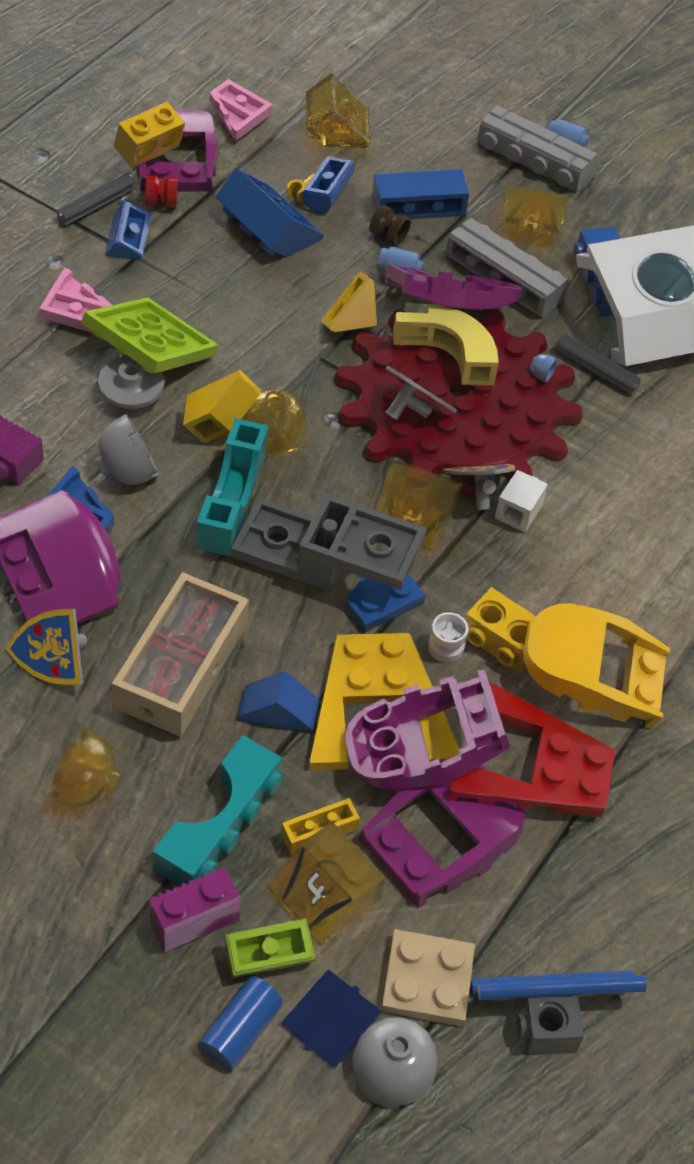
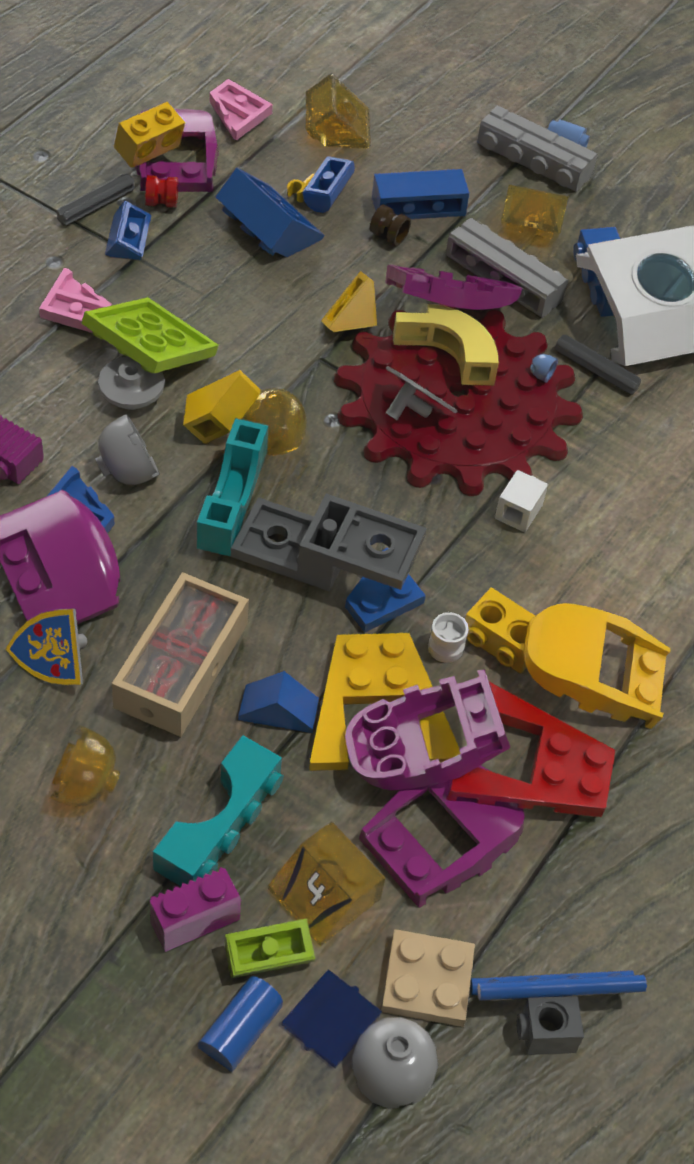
(301, 828): yellow piece -> none
(398, 257): medium blue brick -> none
(419, 499): clear yellow slope -> none
(483, 485): light grey shield -> none

